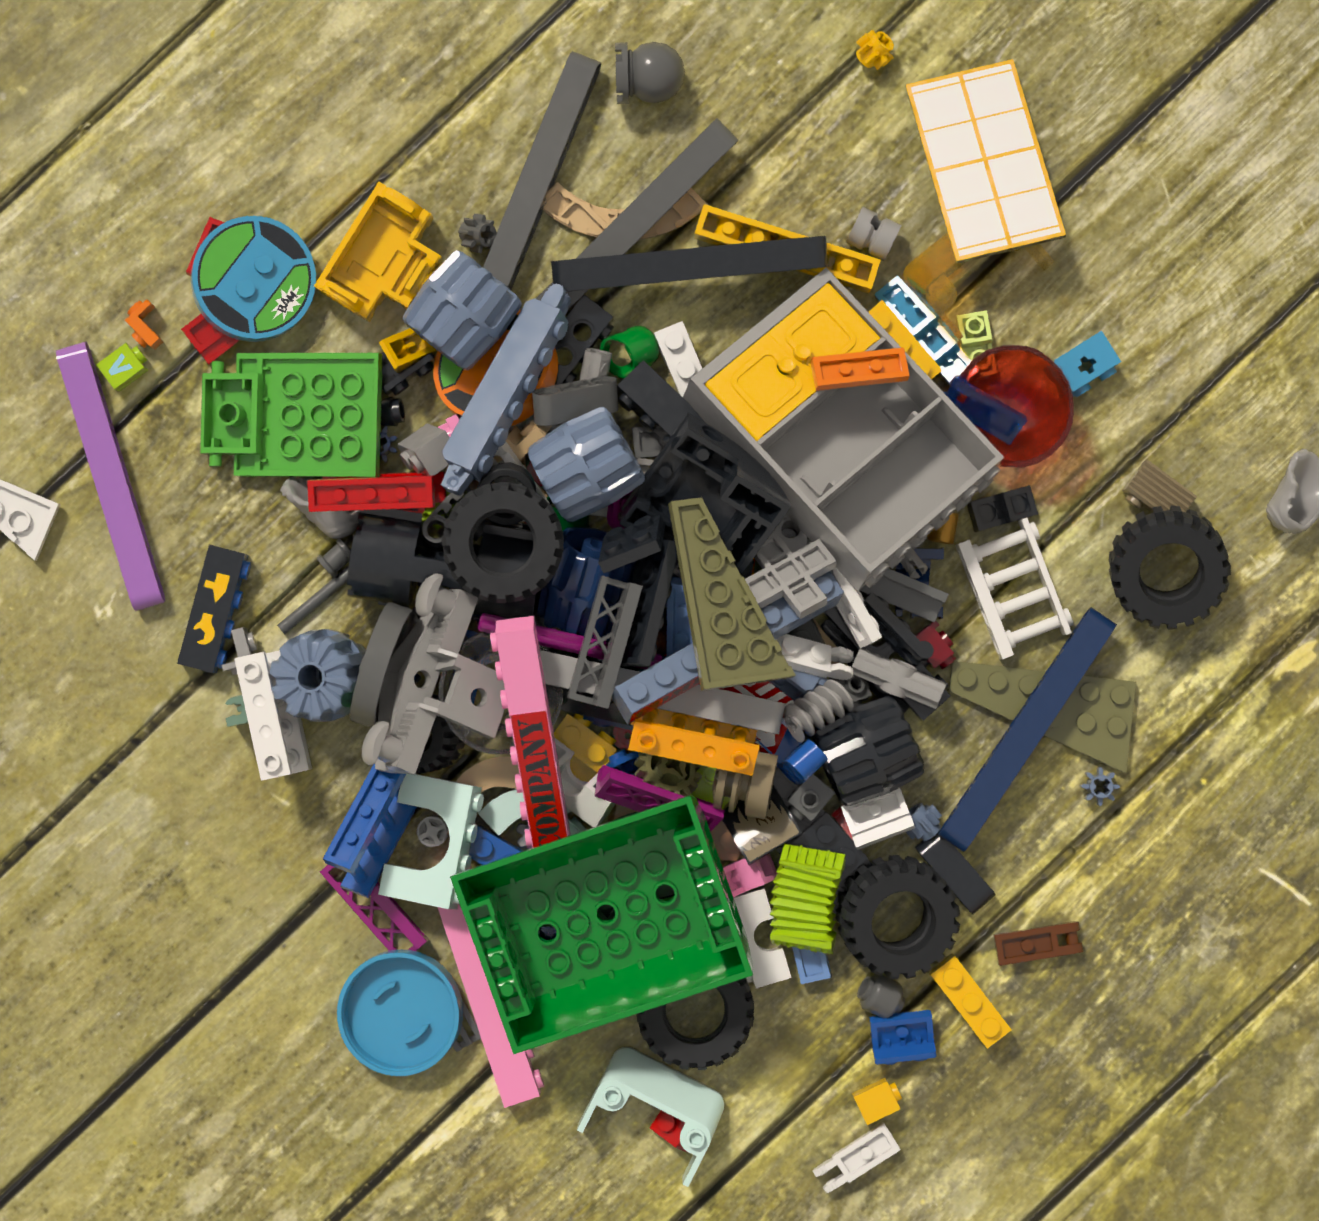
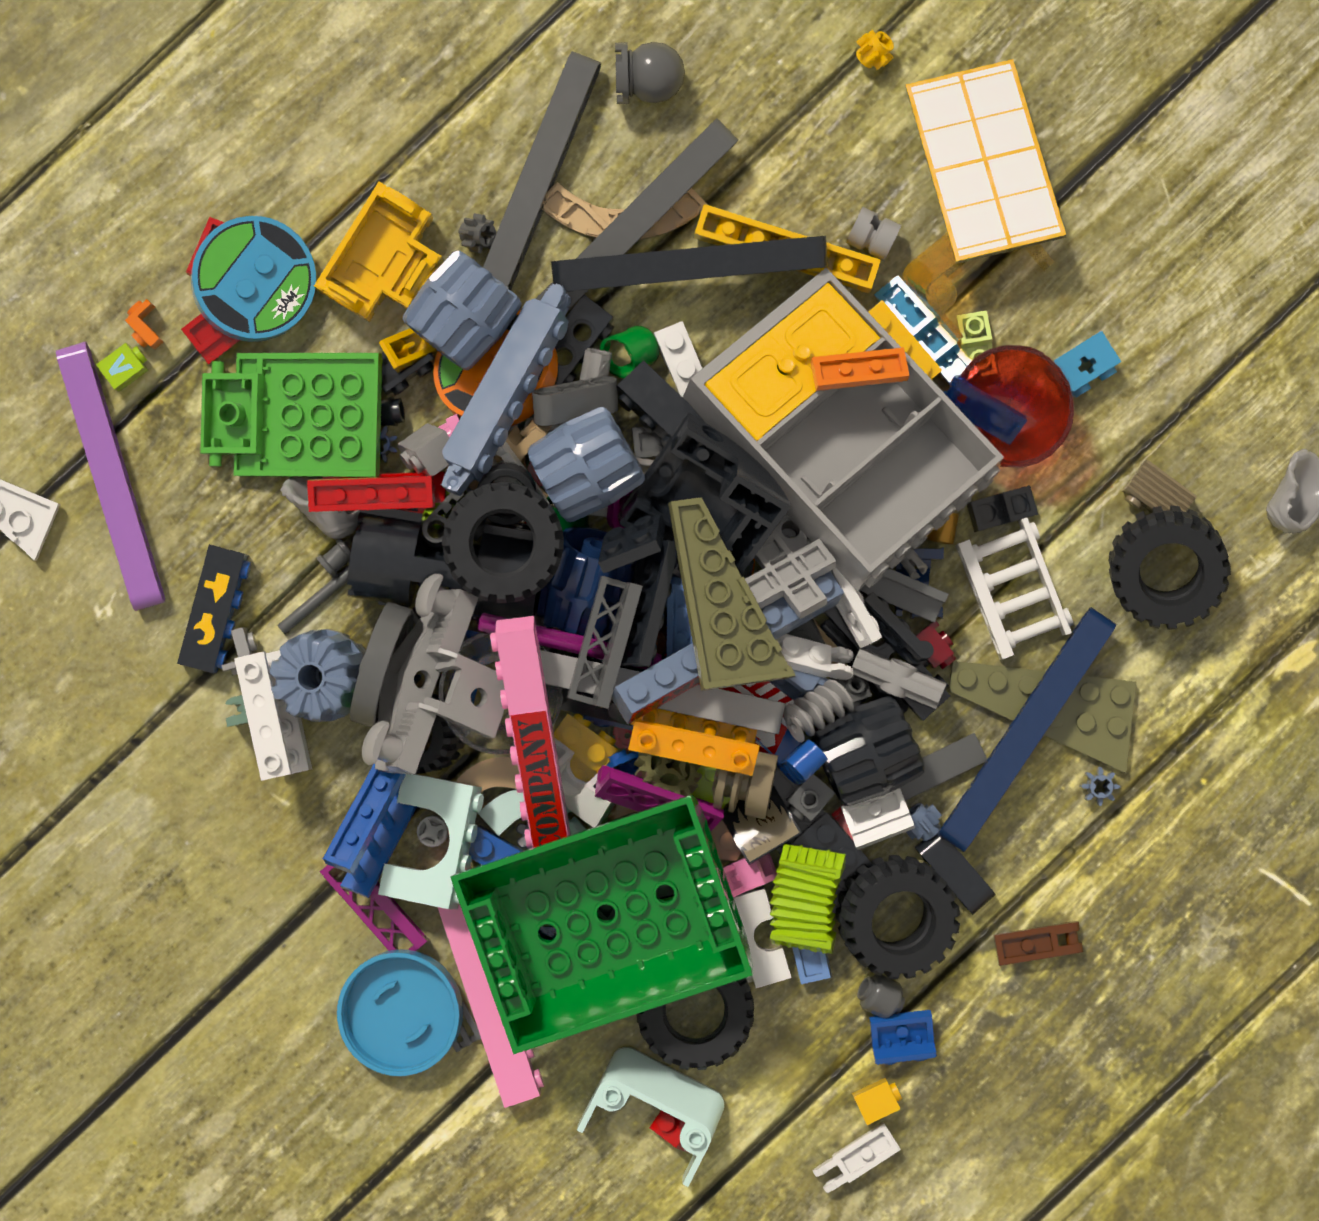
(946, 764): none -> dark grey tile
(969, 1000): yellow arch -> none

